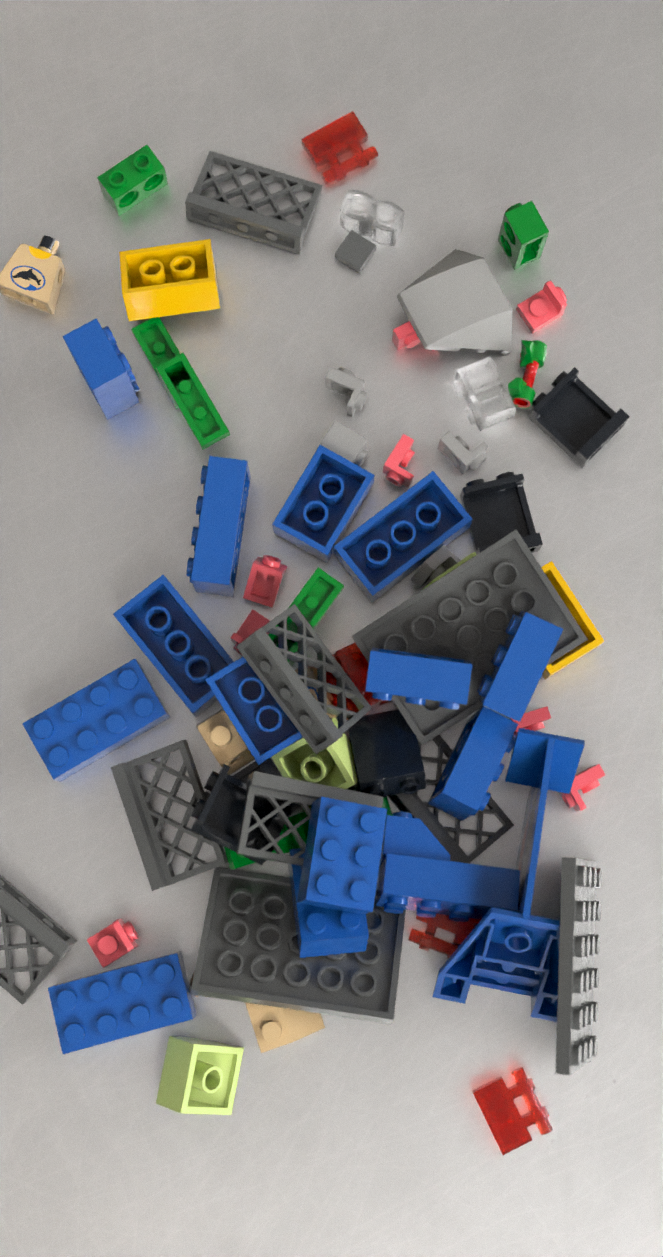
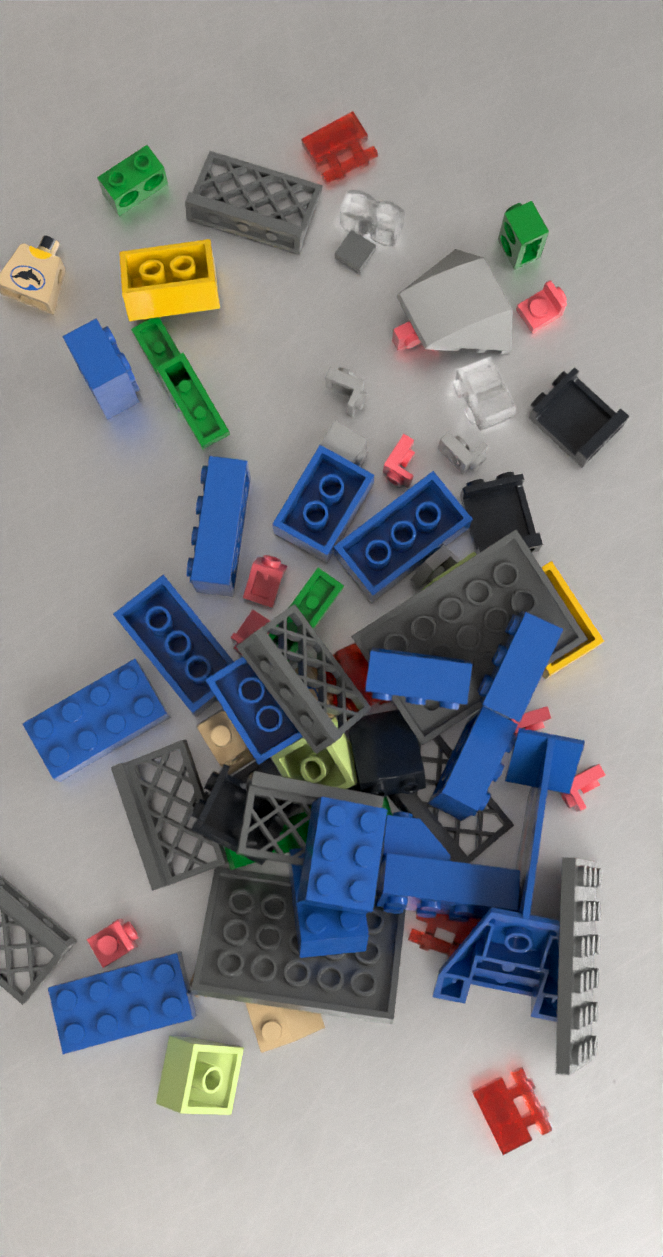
(532, 357): green piece -> none

